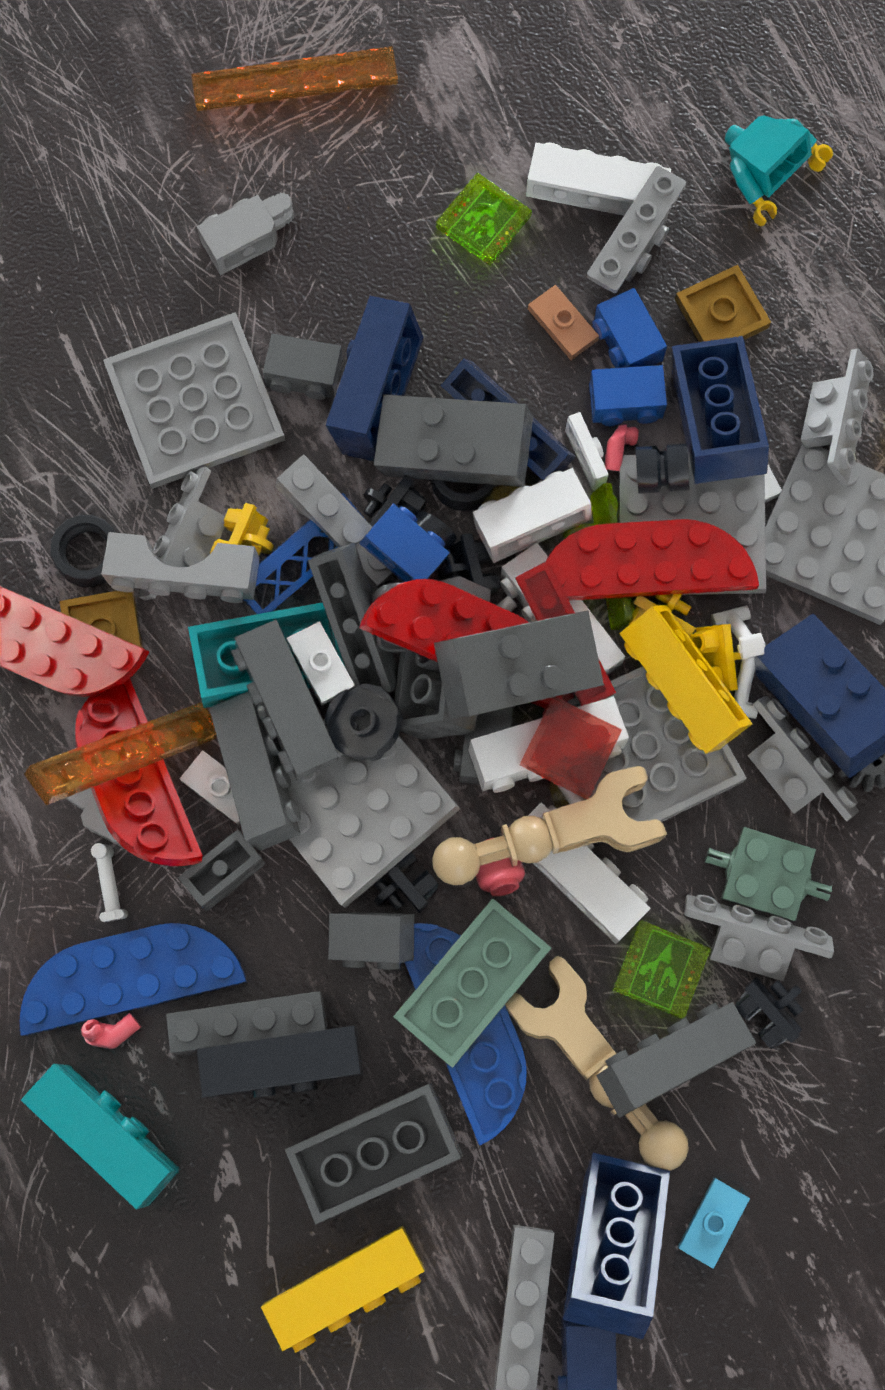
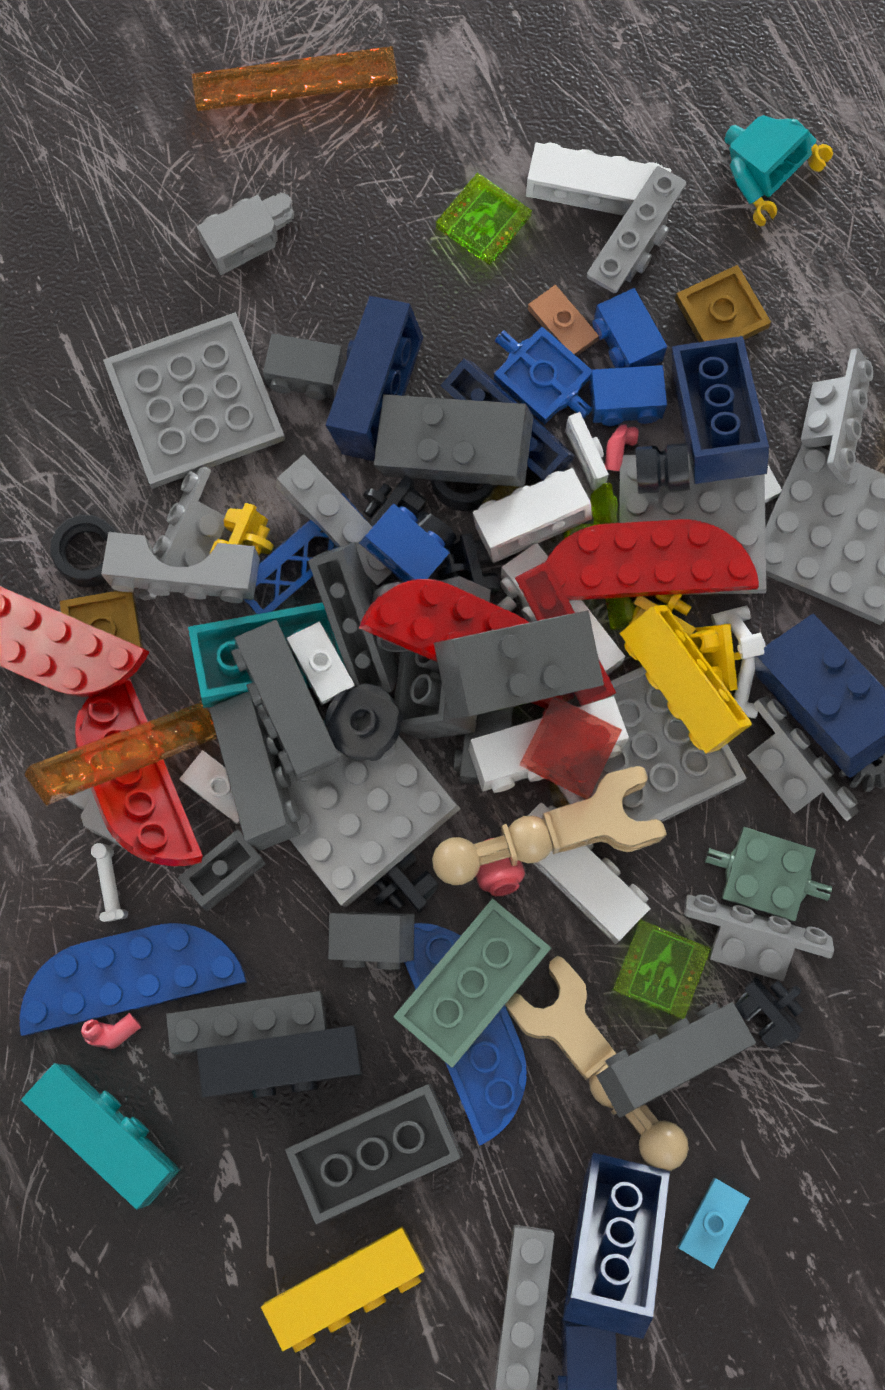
(543, 375): none -> blue plate

